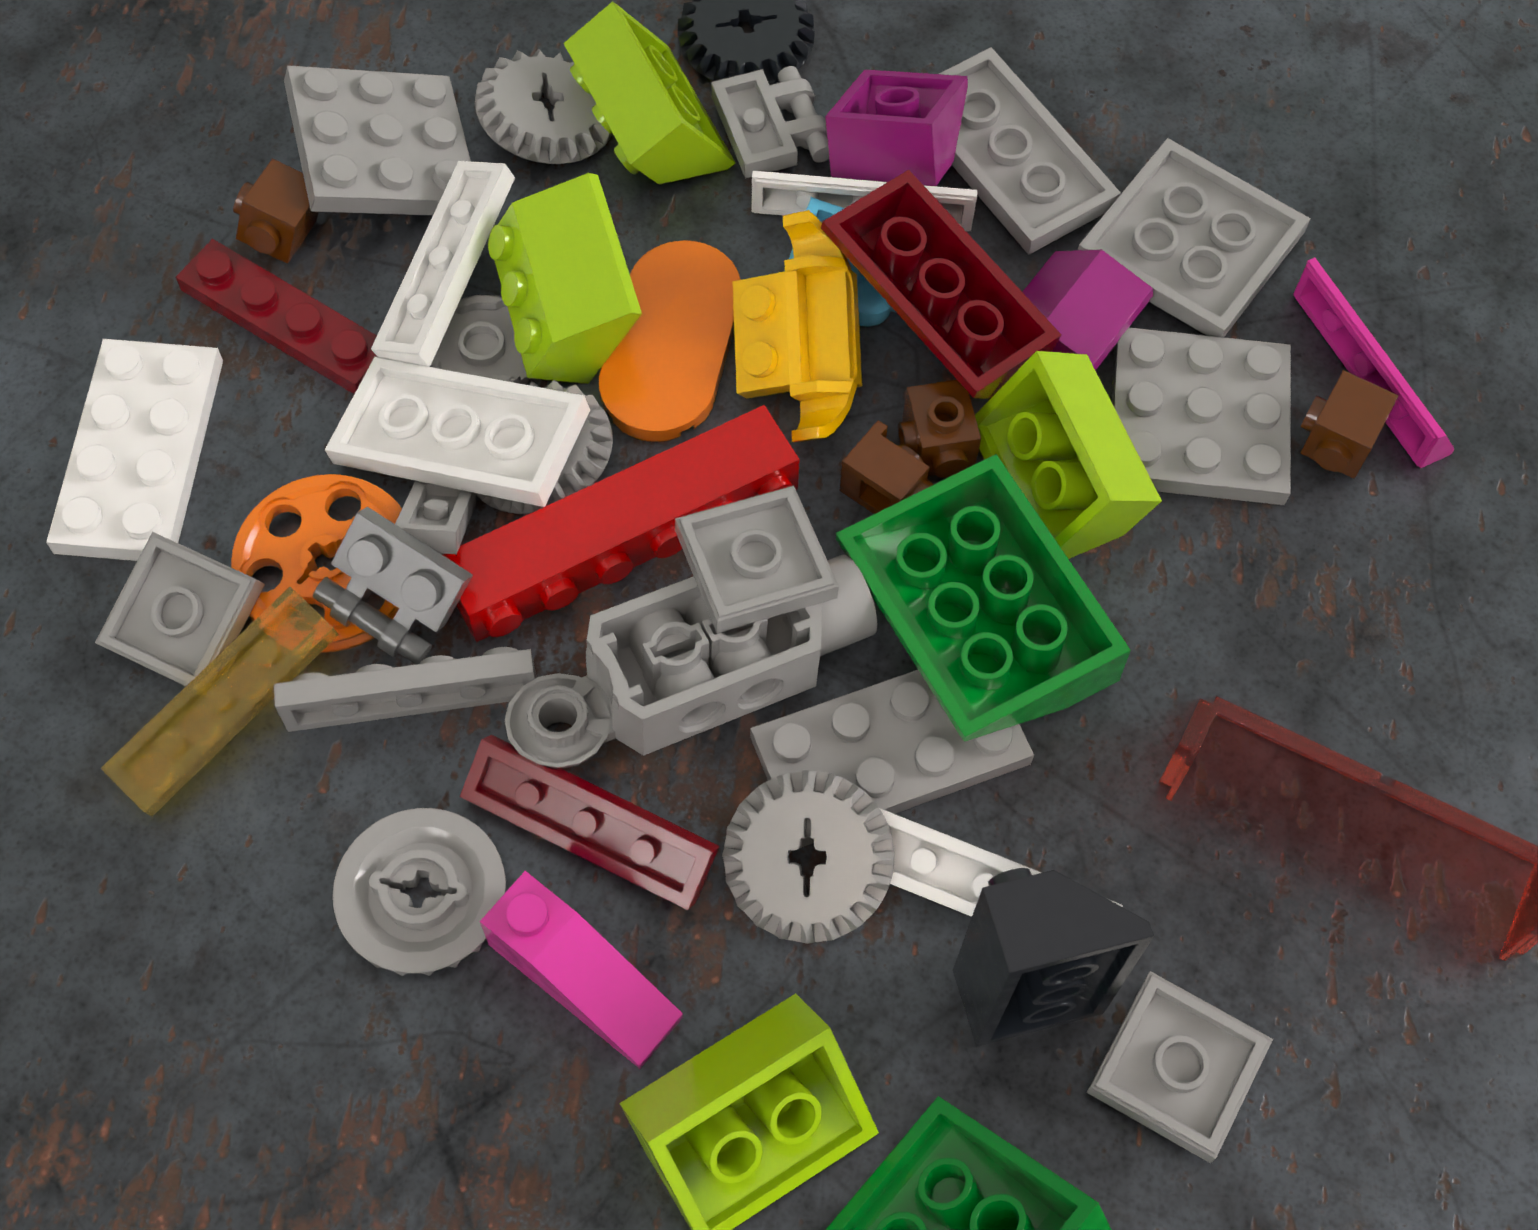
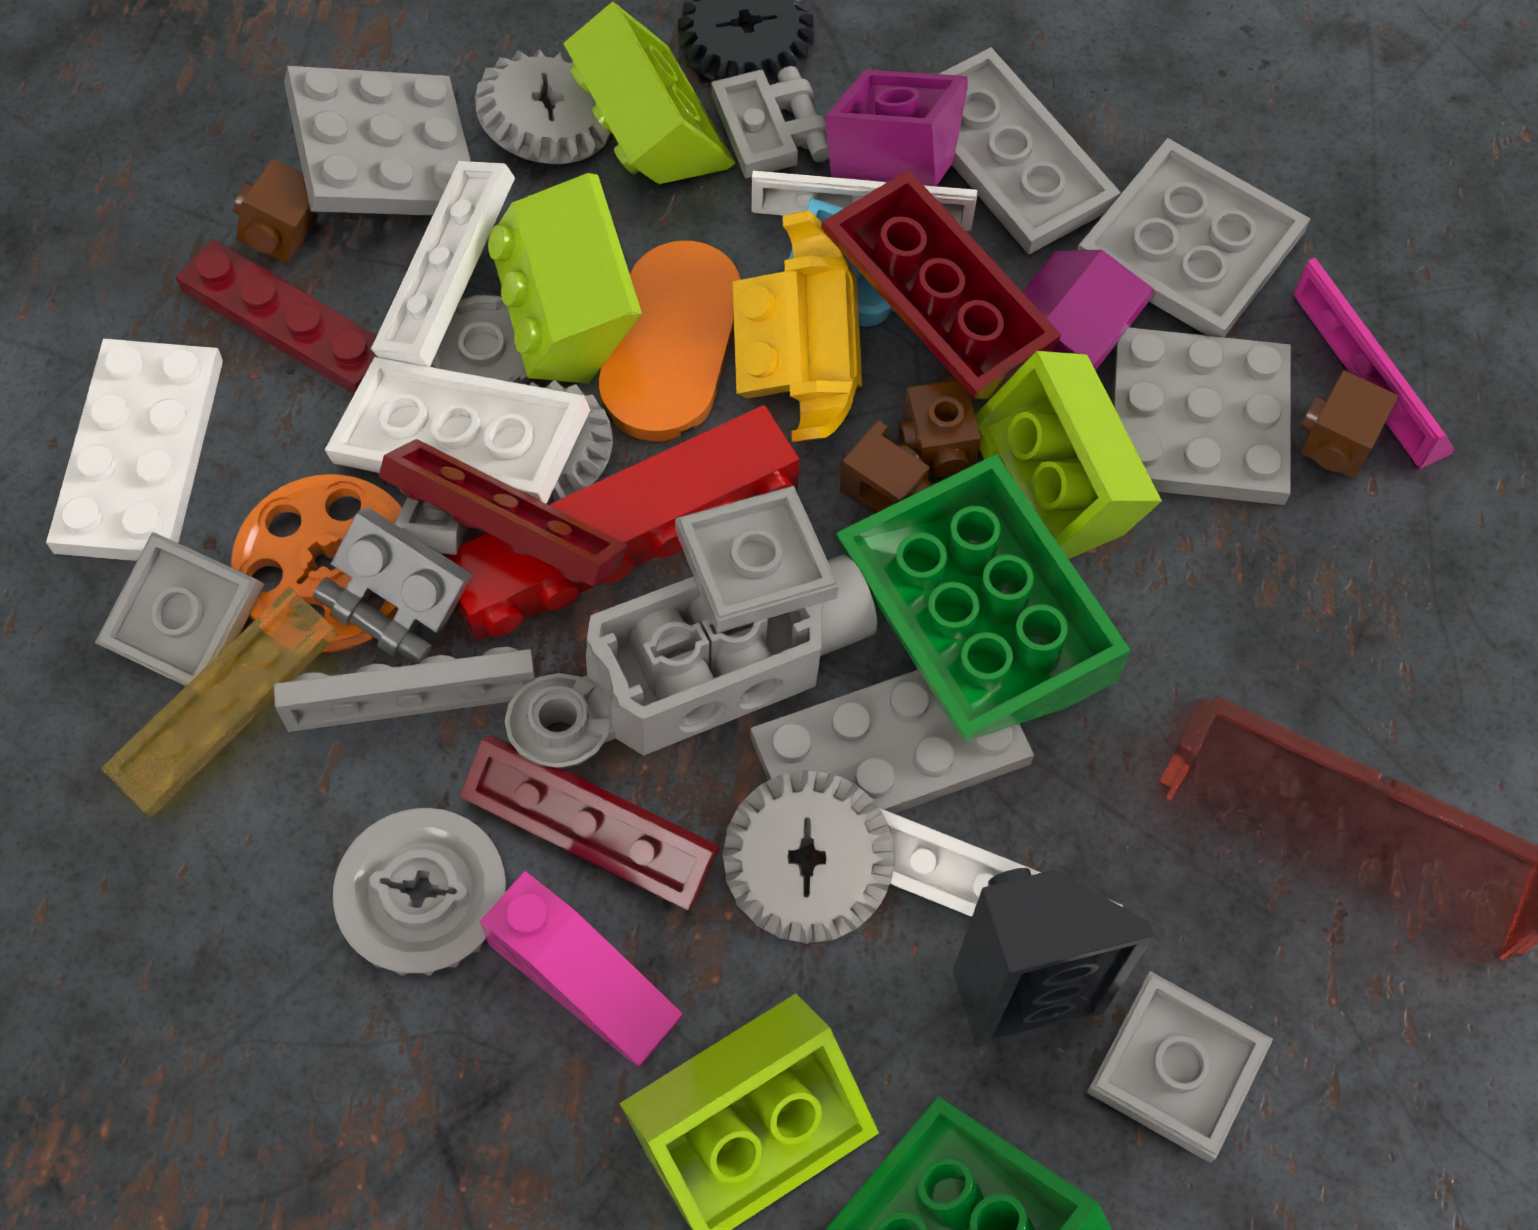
(503, 511): none -> dark red plate

